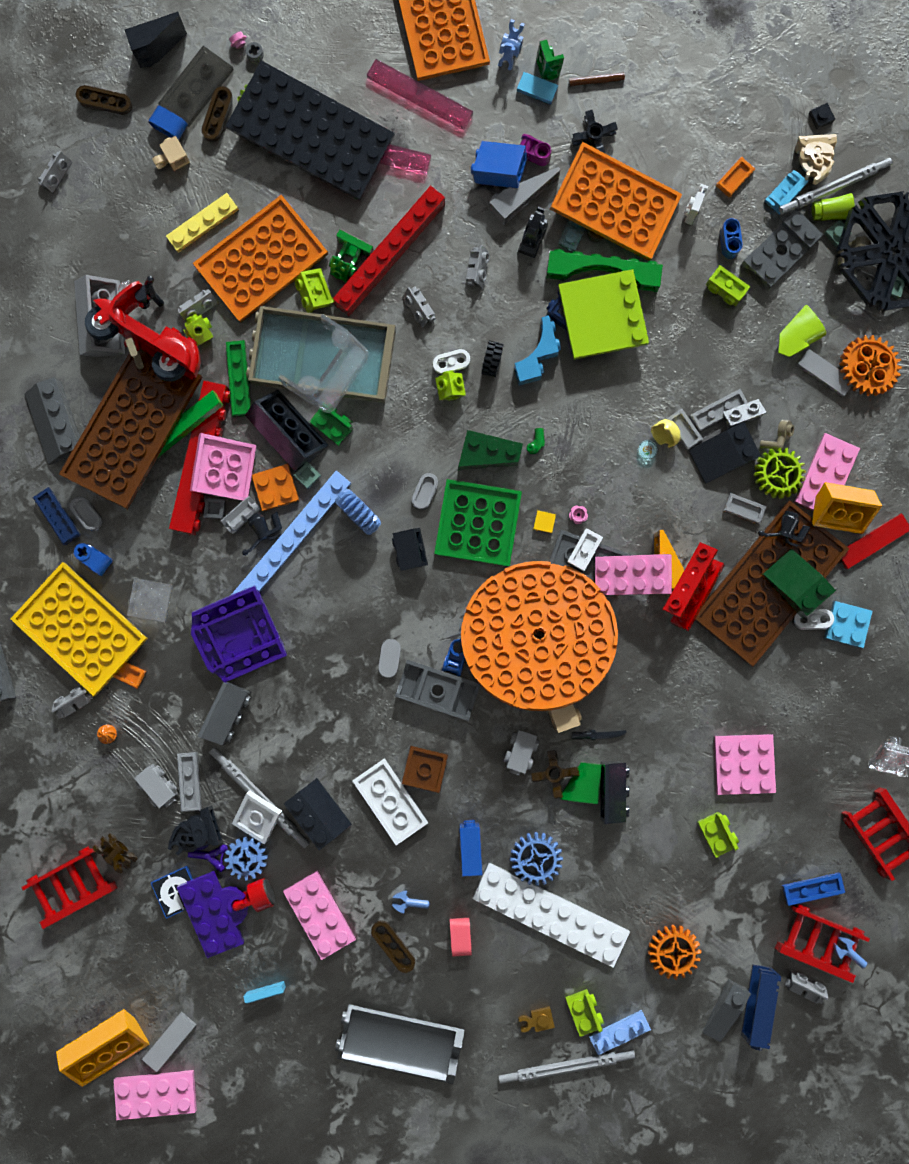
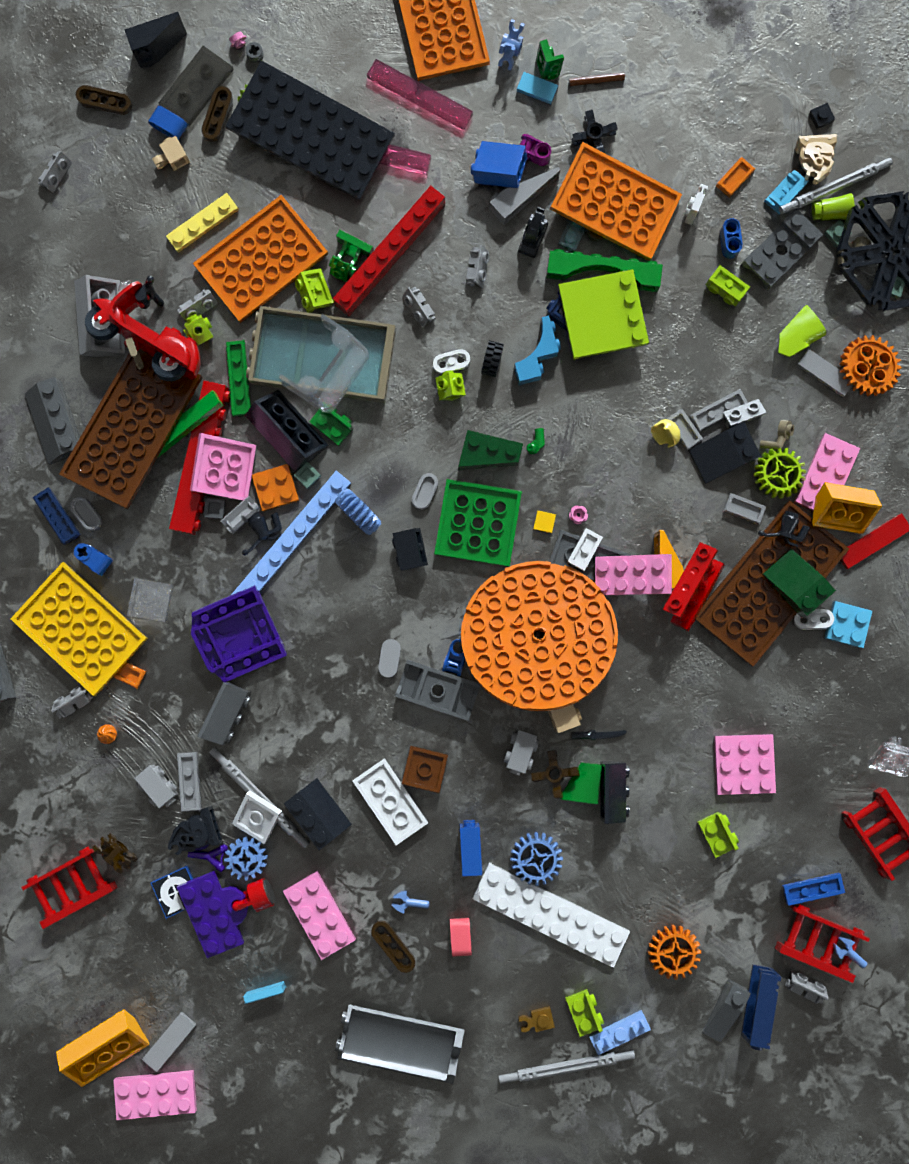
(647, 449): clear light blue tile -> none

